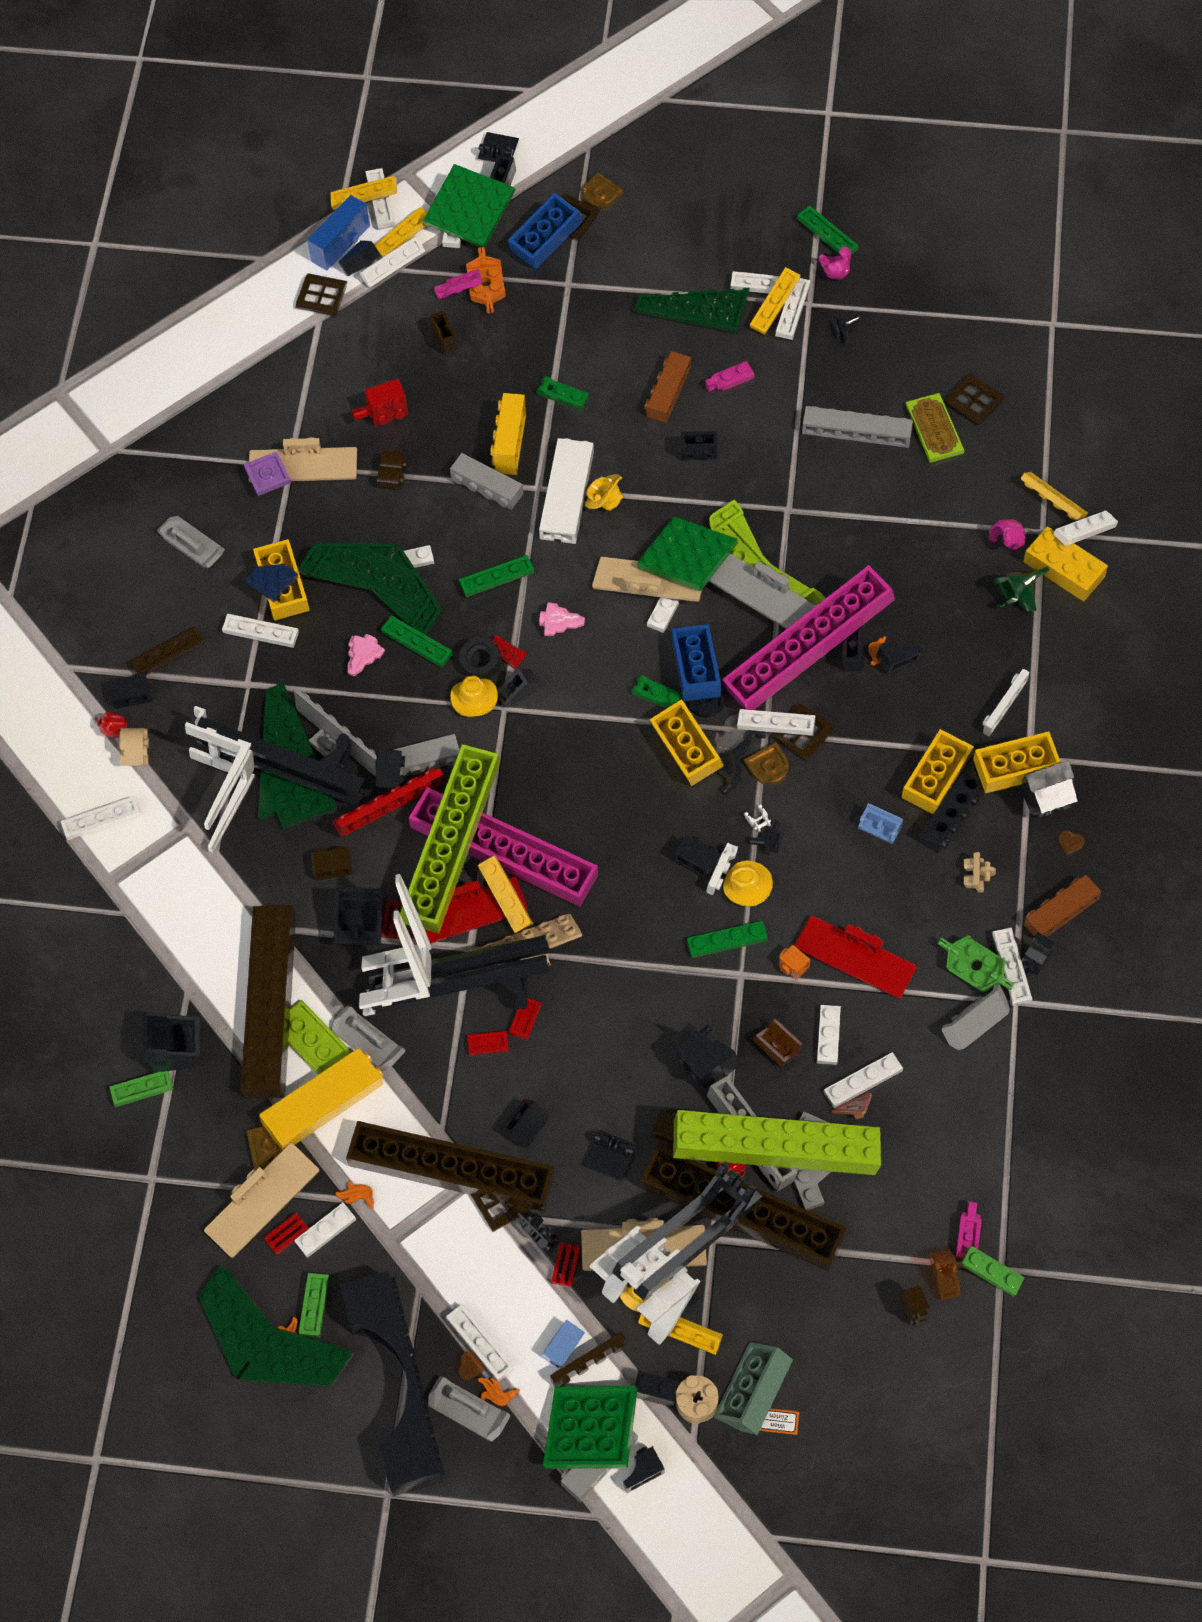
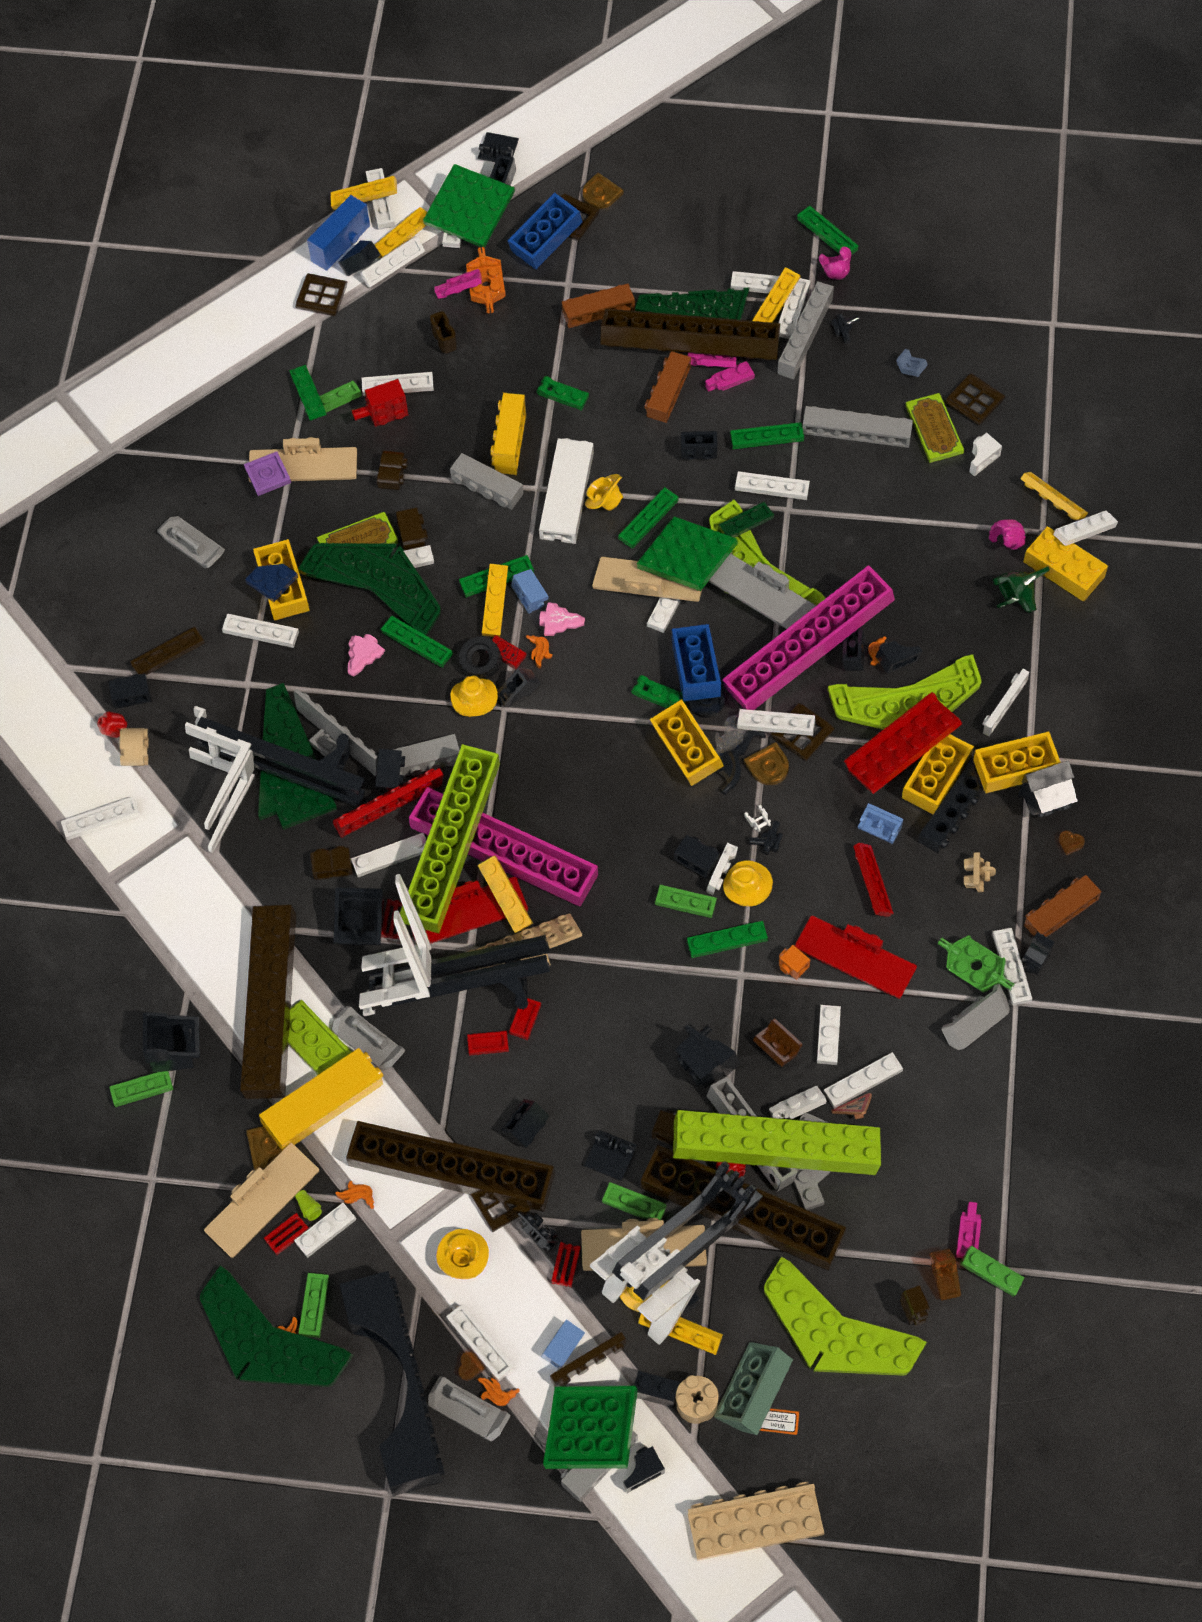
(307, 392): none -> green plate
(310, 1208): none -> lime cone
(340, 396): none -> bright green plate
(369, 530): none -> tile
(389, 855): none -> white plate
(410, 382): none -> white plate
(410, 528): none -> dark brown brick
(462, 1254): none -> yellow hat
(494, 600): none -> yellow plate
(529, 590): none -> medium blue hinge
(541, 649): none -> orange piece
(592, 306): none -> dark orange brick
(633, 1202): none -> bright green plate
(648, 518): none -> green plate
(685, 901): none -> bright green plate
(690, 334): none -> dark brown brick
(711, 360): none -> dark pink hinge
(746, 520): none -> dark green tile
(755, 1521): none -> tan bracket
(767, 435): none -> green plate
(772, 485): none -> white plate
(798, 1104): none -> white hinge
(805, 330): none -> light grey brick
(844, 1342): none -> lime wing
(873, 880): none -> red plate
(884, 705): none -> lime wing
(902, 743): none -> red bracket
(910, 365): none -> sand blue bracket
(986, 451): none -> white arch

